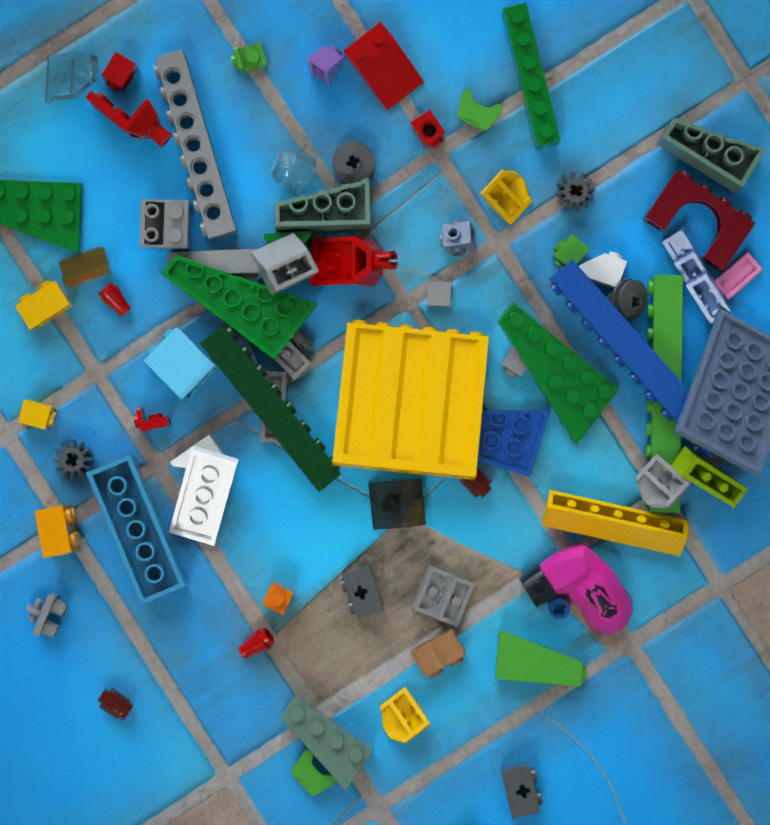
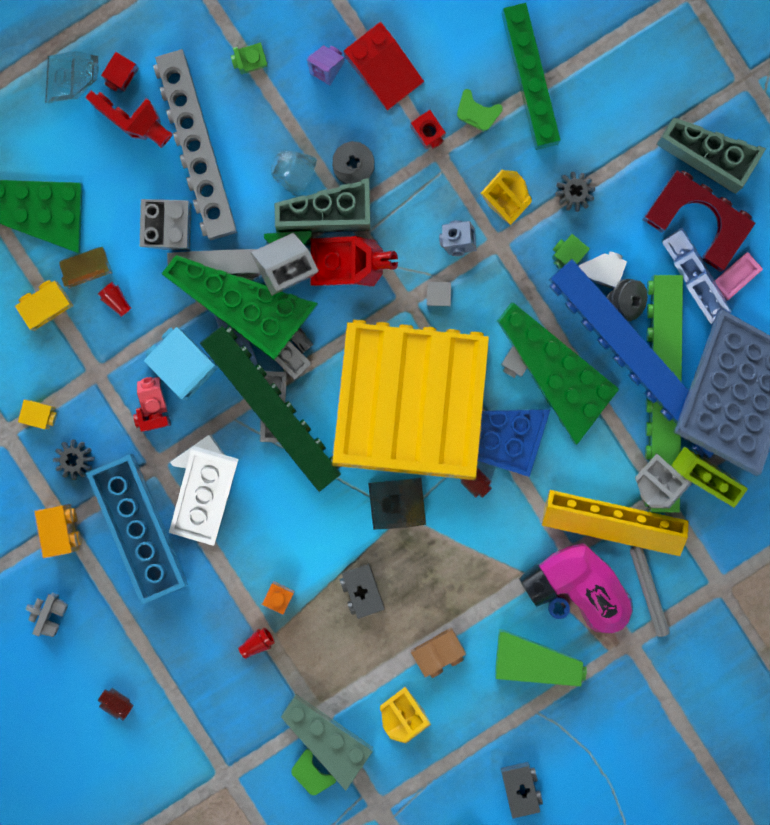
(151, 396): none -> coral bracket
(443, 595): light grey slope -> none
(649, 591): none -> light grey axle

